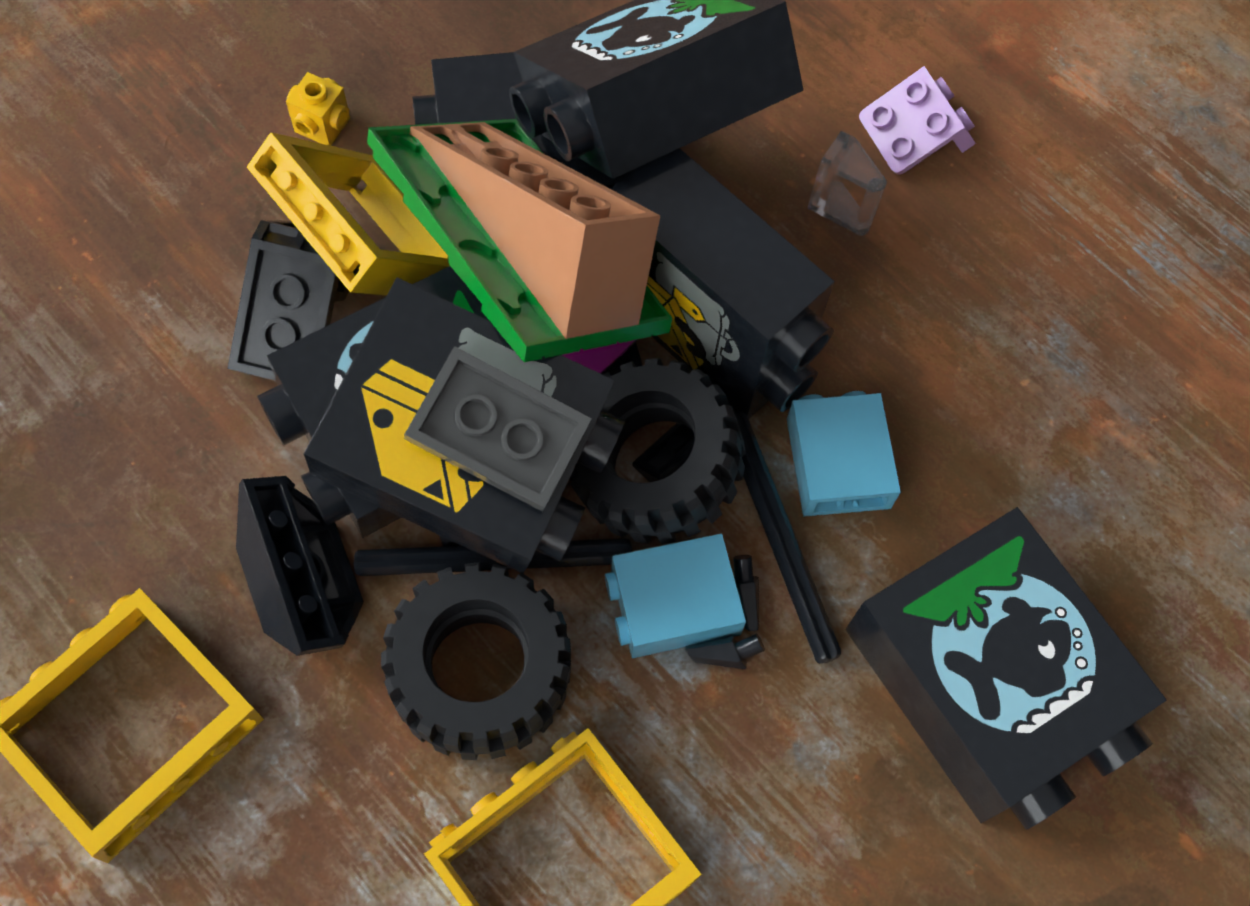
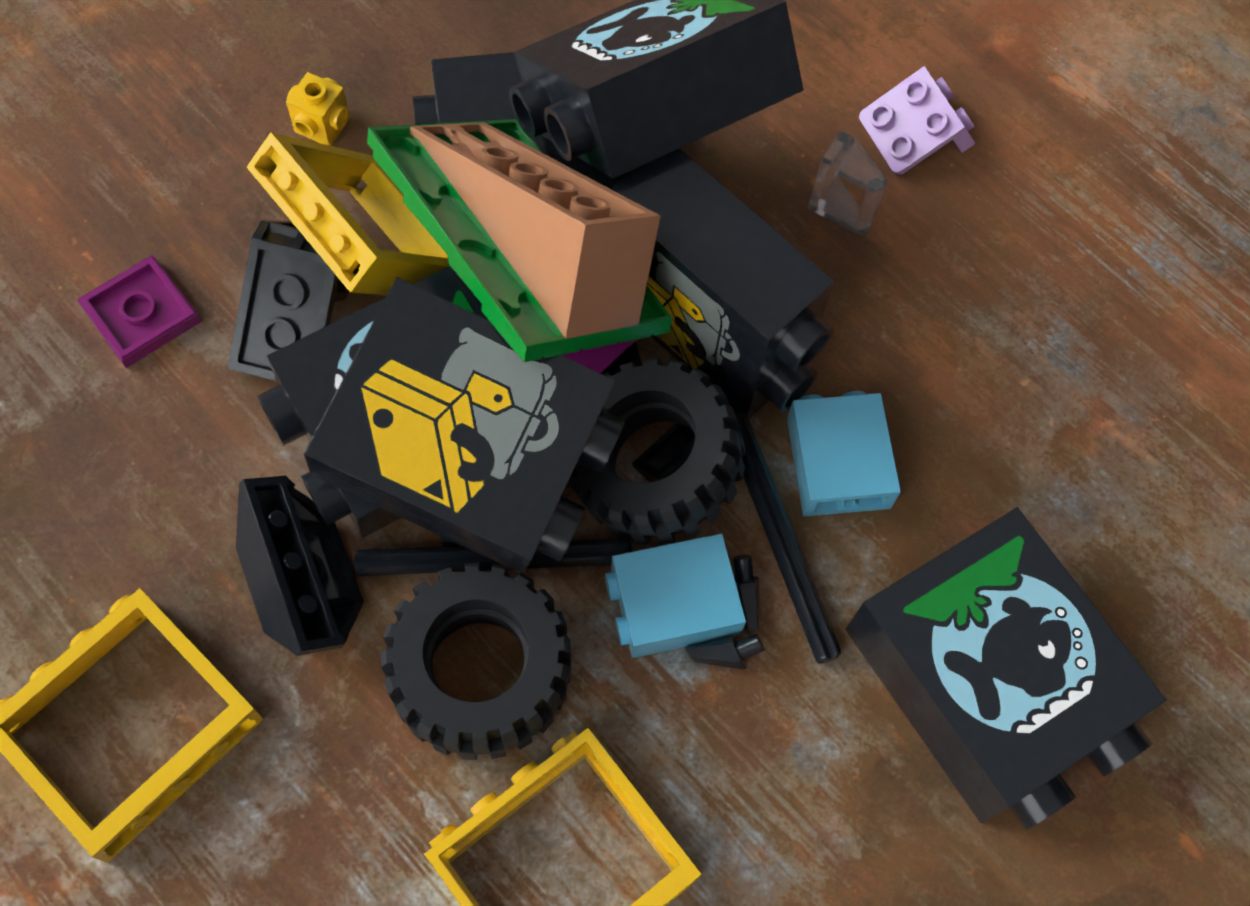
(139, 310): none -> magenta tile
(497, 428): dark grey plate -> none

